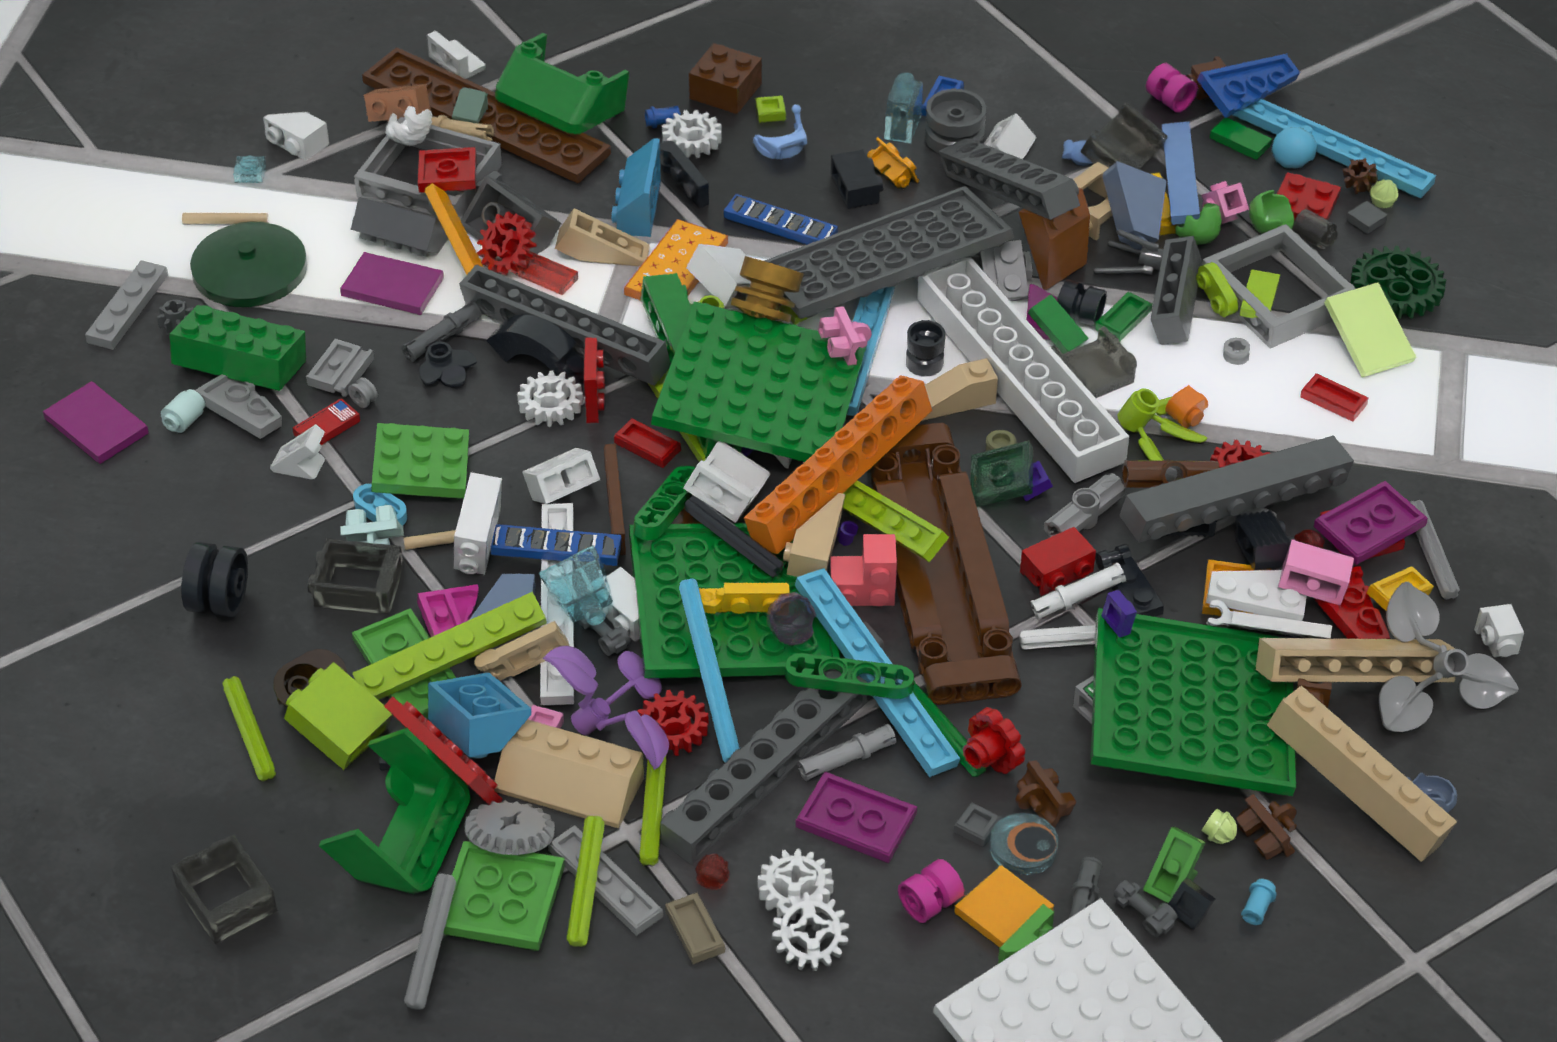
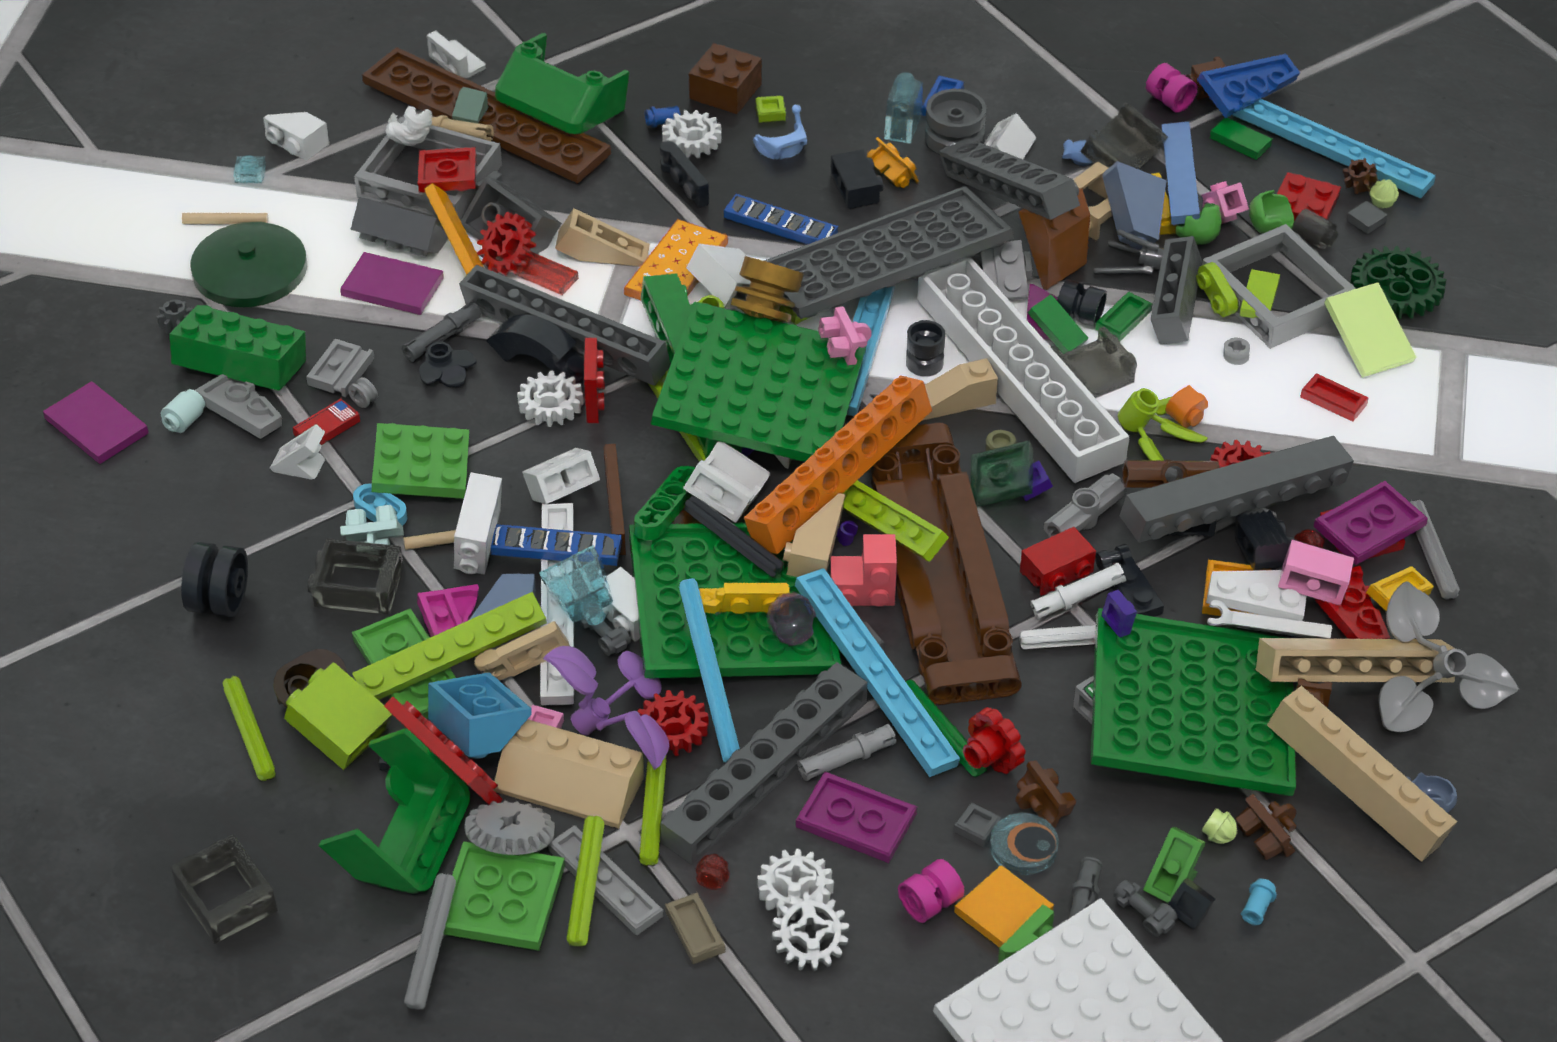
(126, 305): light grey plate -> none
(384, 102): nougat brick -> none
(638, 191): dark azure slope -> none
(647, 443): red tile -> none
(848, 680): green beam -> none
(1294, 147): medium azure hair -> none
(1500, 630): white brick -> none

